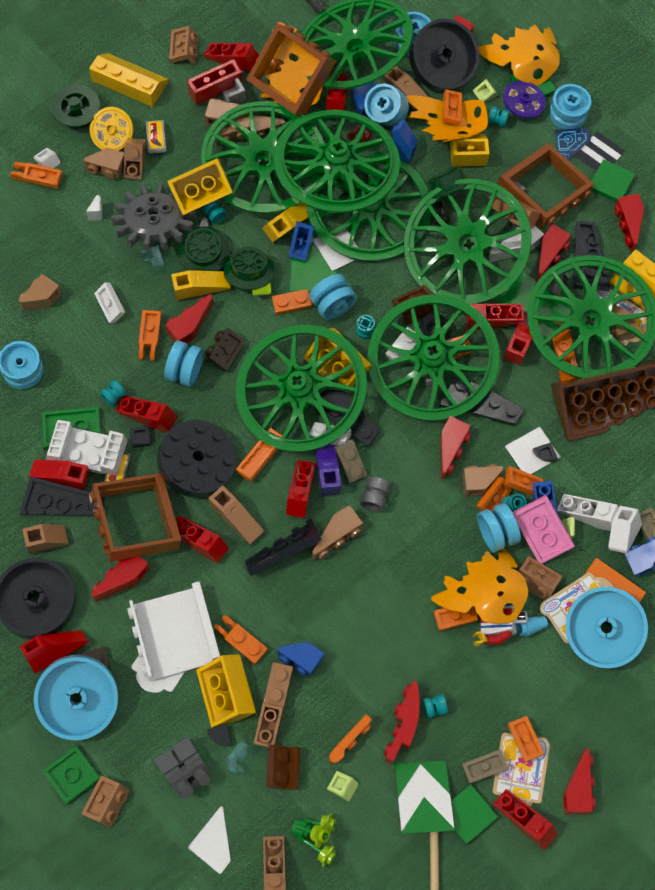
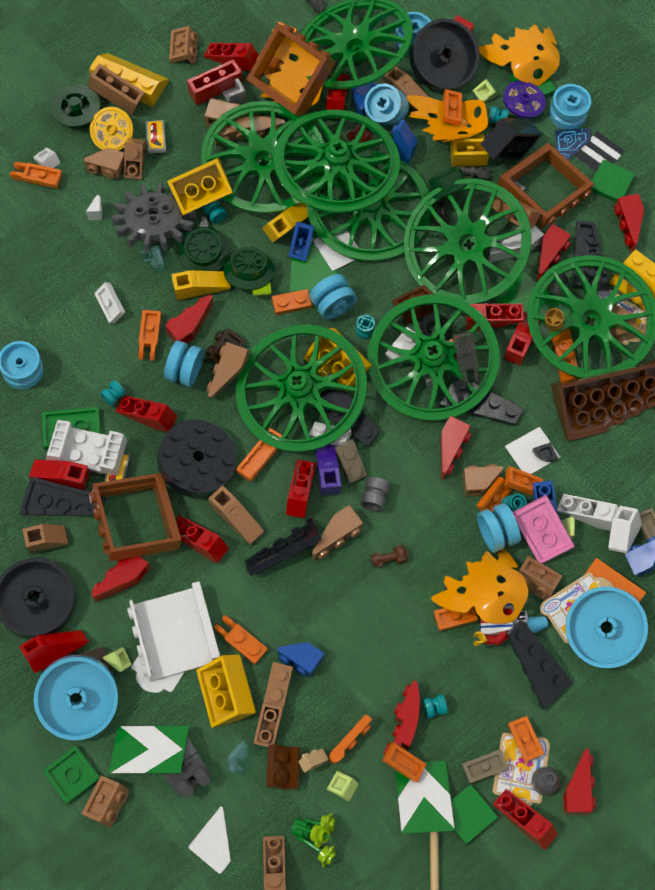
(40, 294): medium nougat slope -> none
(115, 89): none -> medium nougat brick
(118, 659): none -> yellowish green slope
(140, 436): black tile -> none
(149, 749): none -> sticker
(220, 735): black tile -> none
(231, 364): none -> medium nougat slope
(313, 760): none -> tan piece
(400, 555): none -> reddish brown bar
(404, 762): none -> orange tile
(466, 356): none -> clear smoke hinge
(483, 172): none -> dark grey piece
(511, 139): none -> black brick
(542, 670): none -> black wing
(545, 781): none -> dark grey brick
(551, 317): none -> pearl gold wheel

